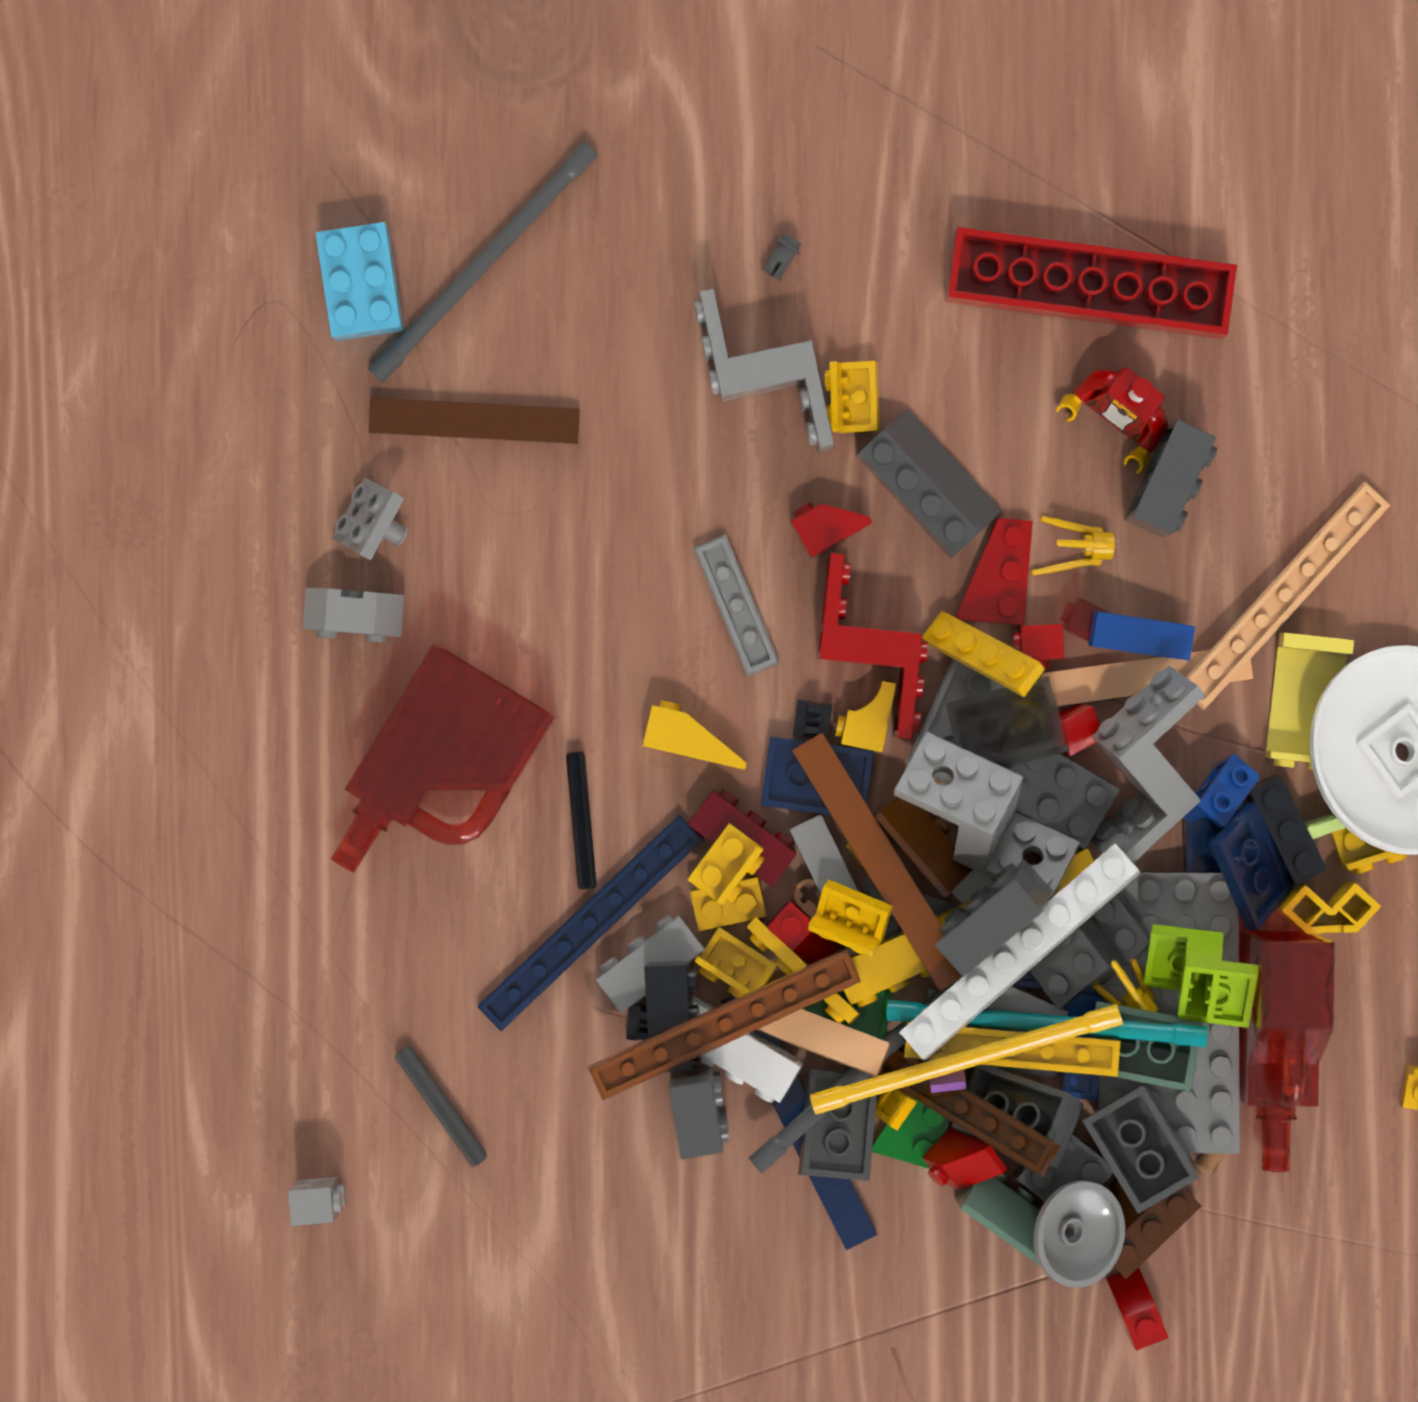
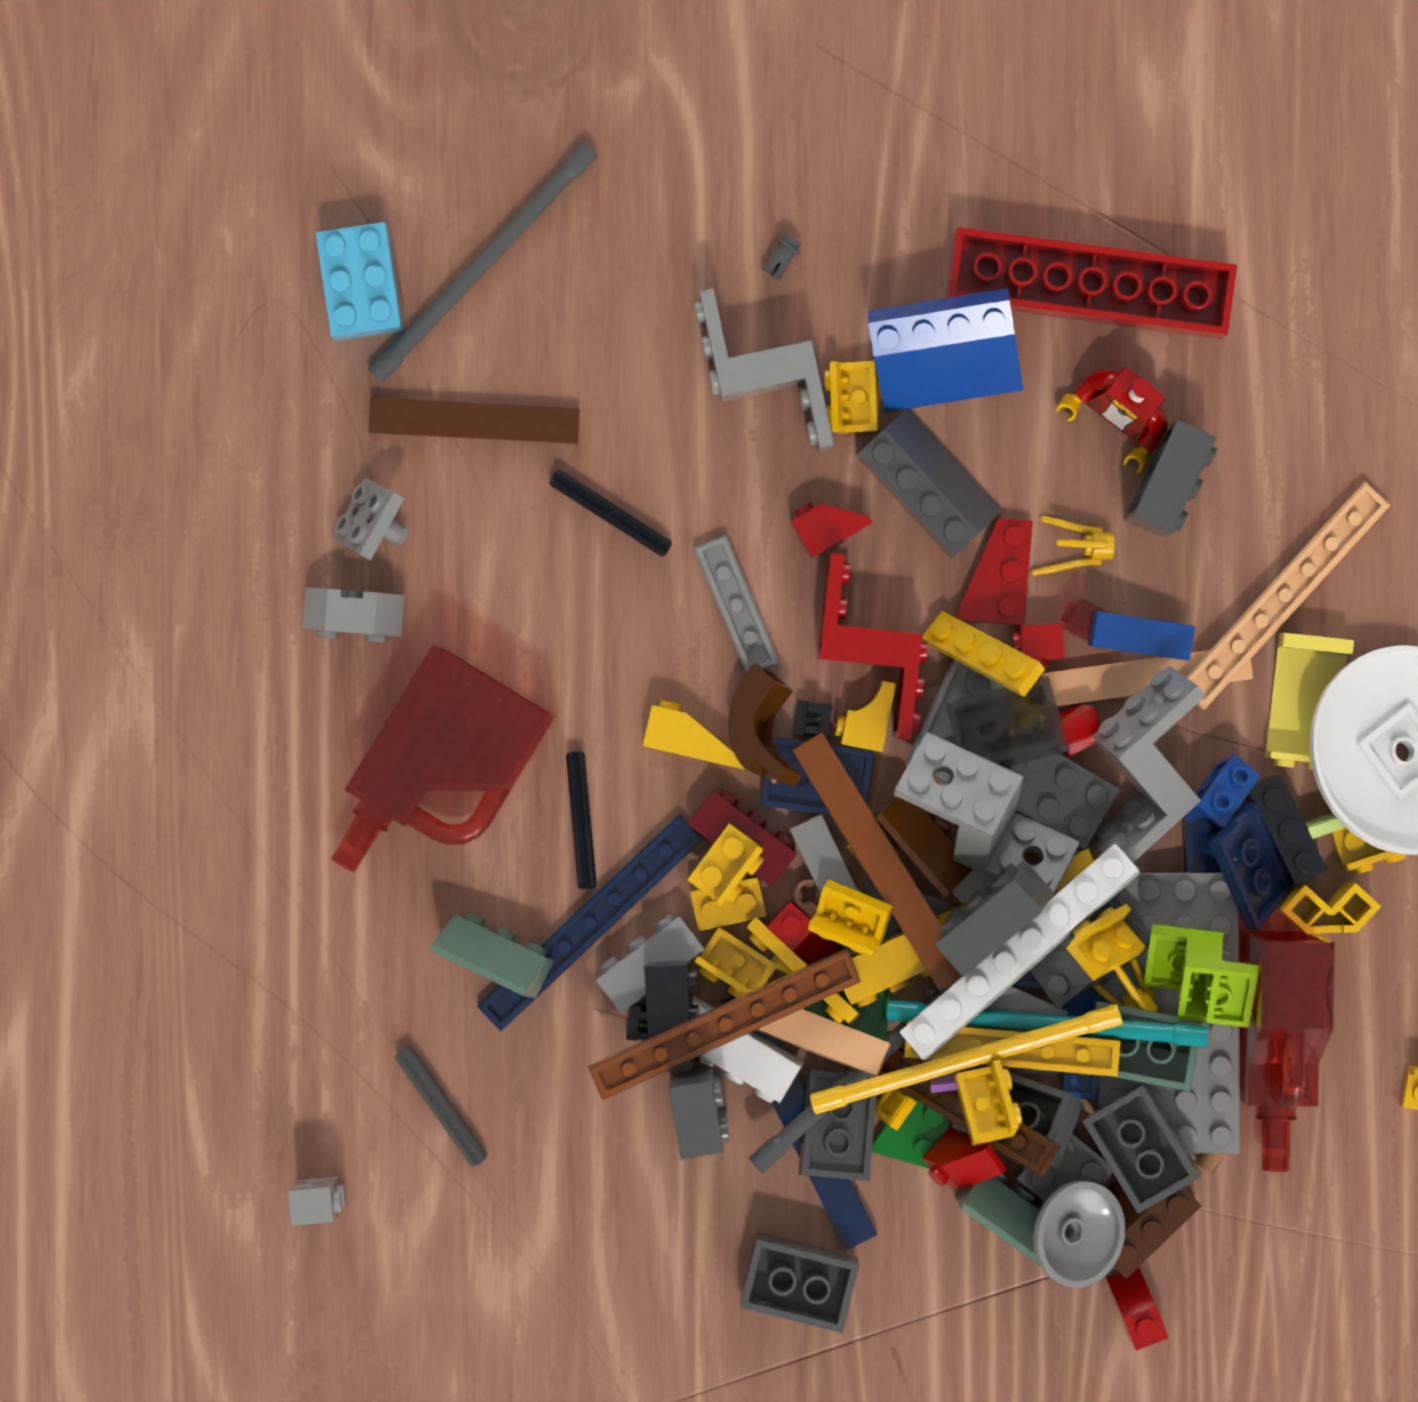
(493, 954): none -> sand green slope
(610, 513): none -> black axle
(751, 724): none -> reddish brown arch
(799, 1282): none -> dark grey brick
(945, 350): none -> blue slope
(988, 1103): none -> yellow bracket
(1105, 942): none -> yellow bracket

